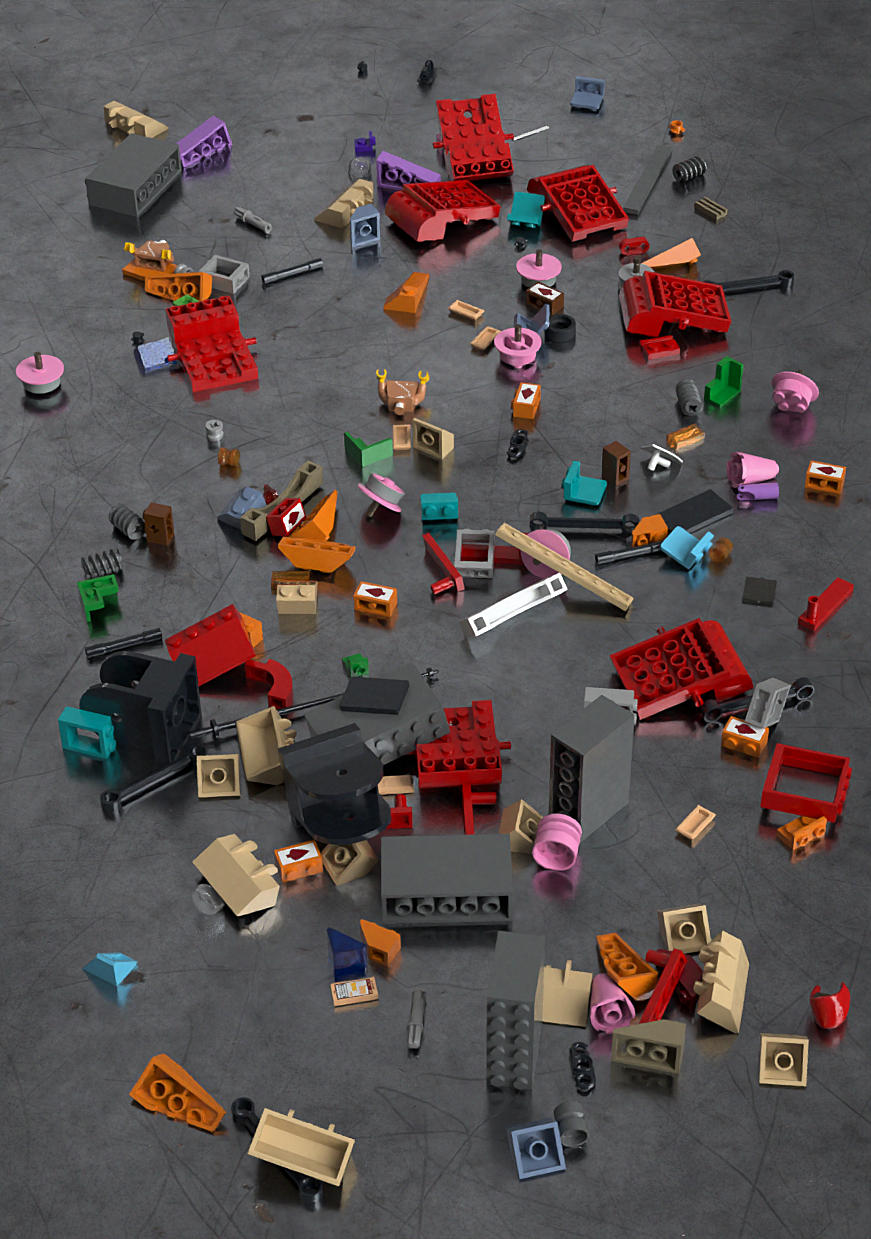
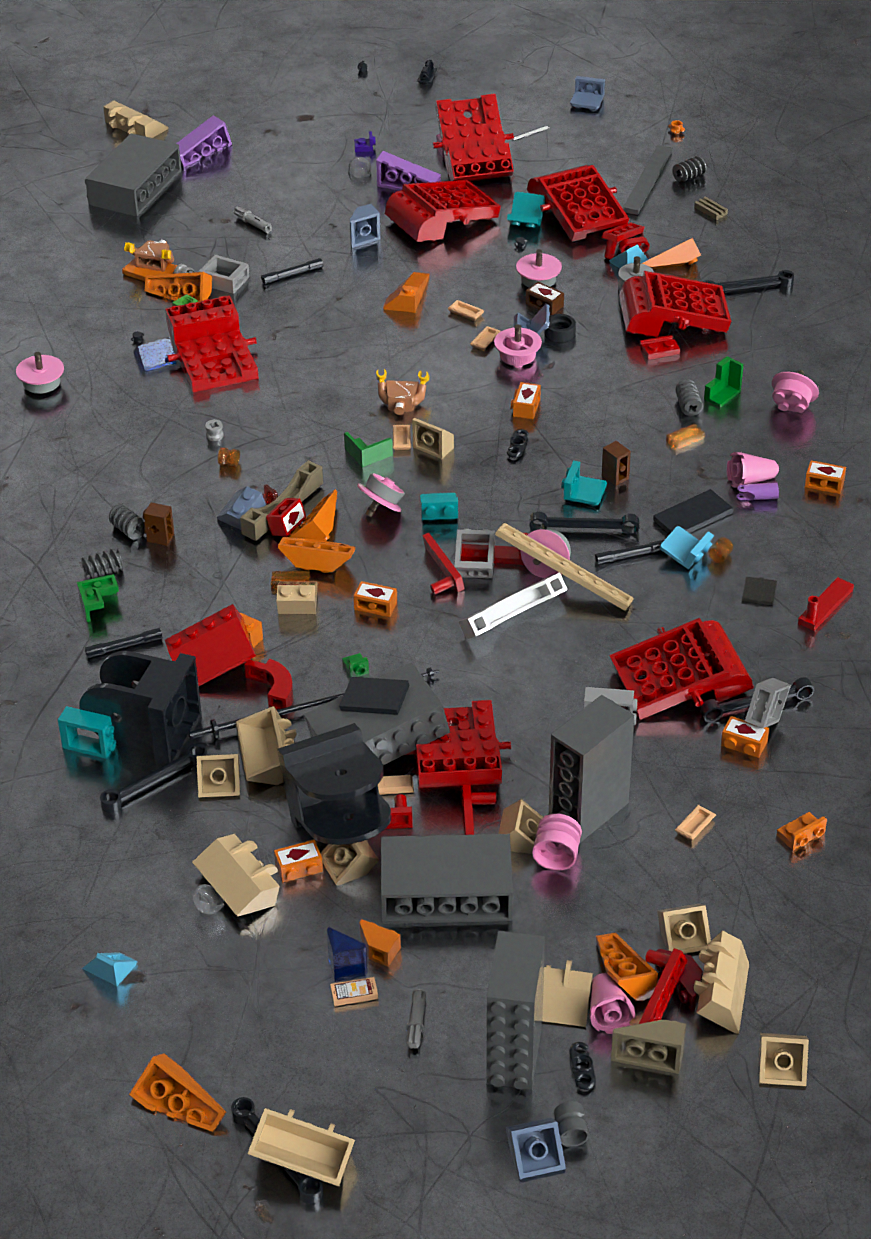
(344, 205): tan piece -> none
(618, 234): none -> red piece
(628, 257): none -> medium azure slope
(649, 530): orange slope -> none
(655, 459): white shield -> none
(812, 761): red window -> none
(830, 1009): red piece -> none

